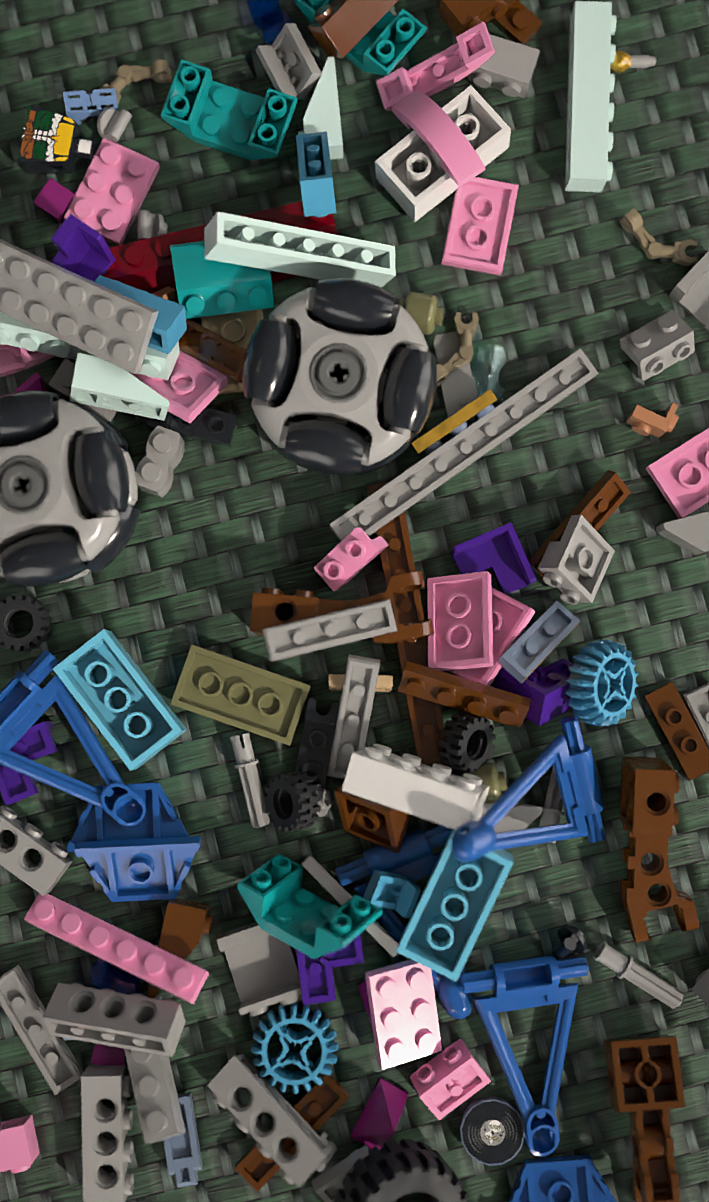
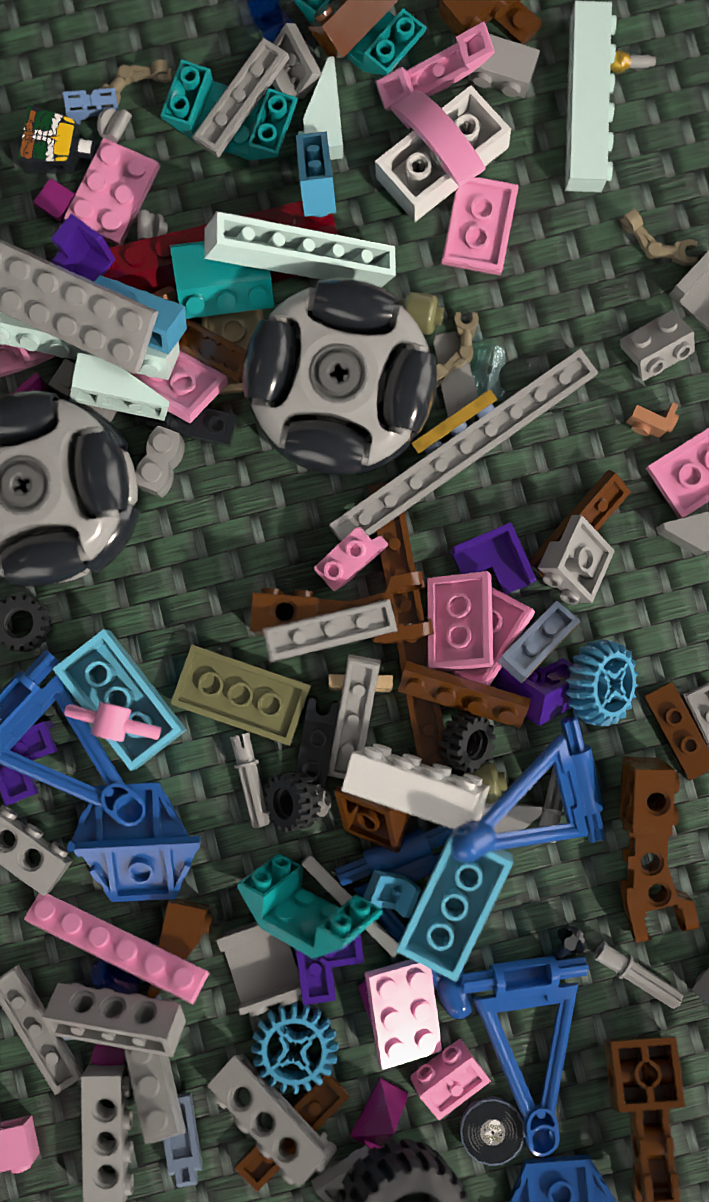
(112, 721): none -> bright pink piece
(240, 97): none -> light grey tile

